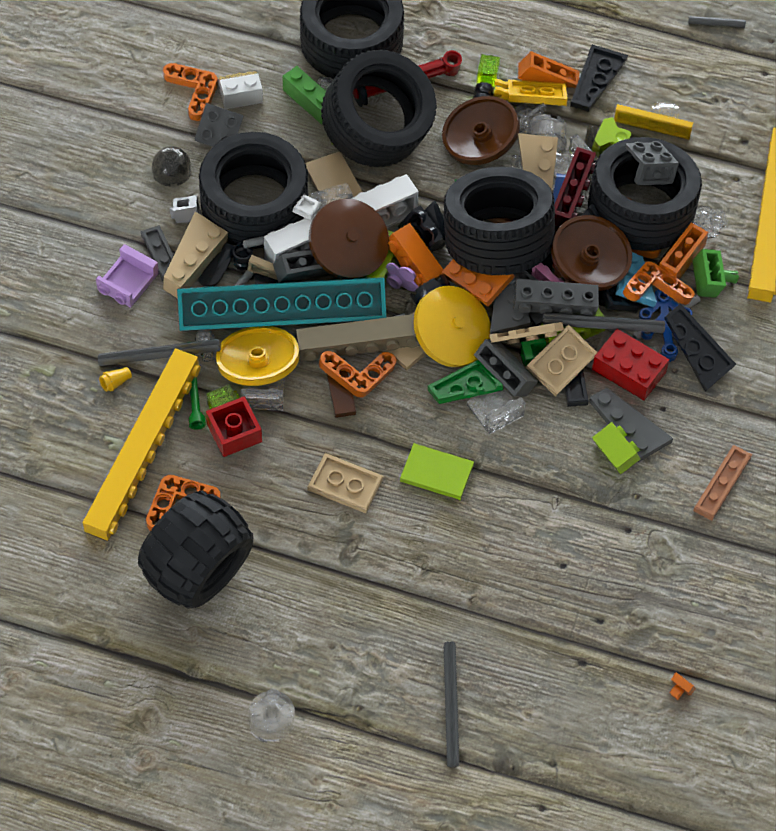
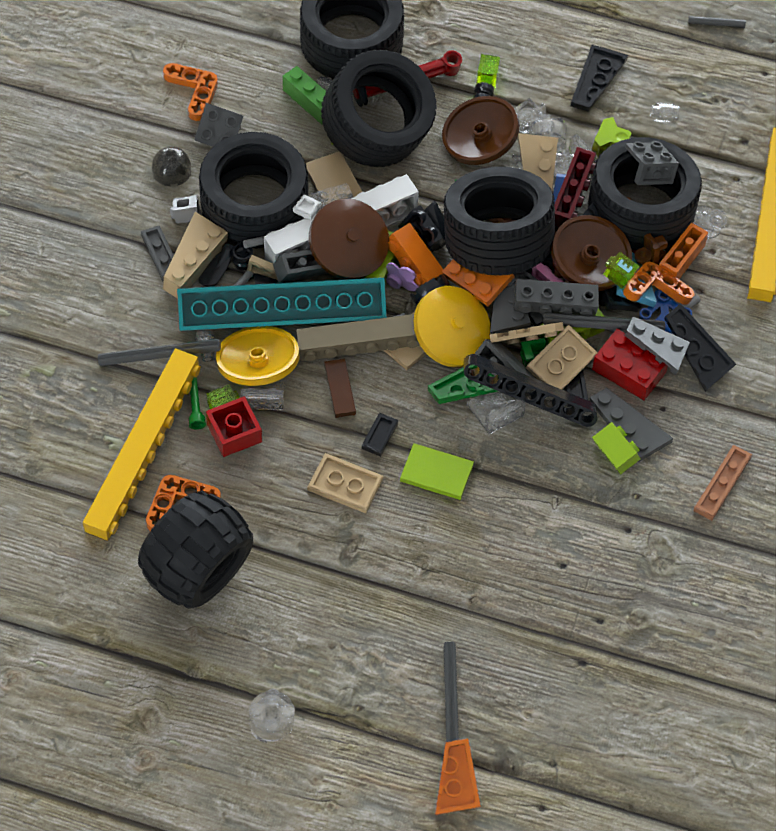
(113, 379): yellow cone -> none
(128, 276): lavender panel -> none
(240, 89): white slope -> none
(360, 378): orange beam -> none
(379, 434): none -> black tile
(458, 781): none -> orange wing
(525, 382): none -> black beam
(531, 92): yellow tile -> none
(542, 69): orange slope -> none
(590, 135): clear smoke axle -> none
(620, 269): none -> clear neon green brick
(652, 250): none -> reddish brown hips
(653, 121): yellow tile -> none
(662, 344): none -> wing
(681, 686): orange tile -> none
(710, 274): bright green brick -> none

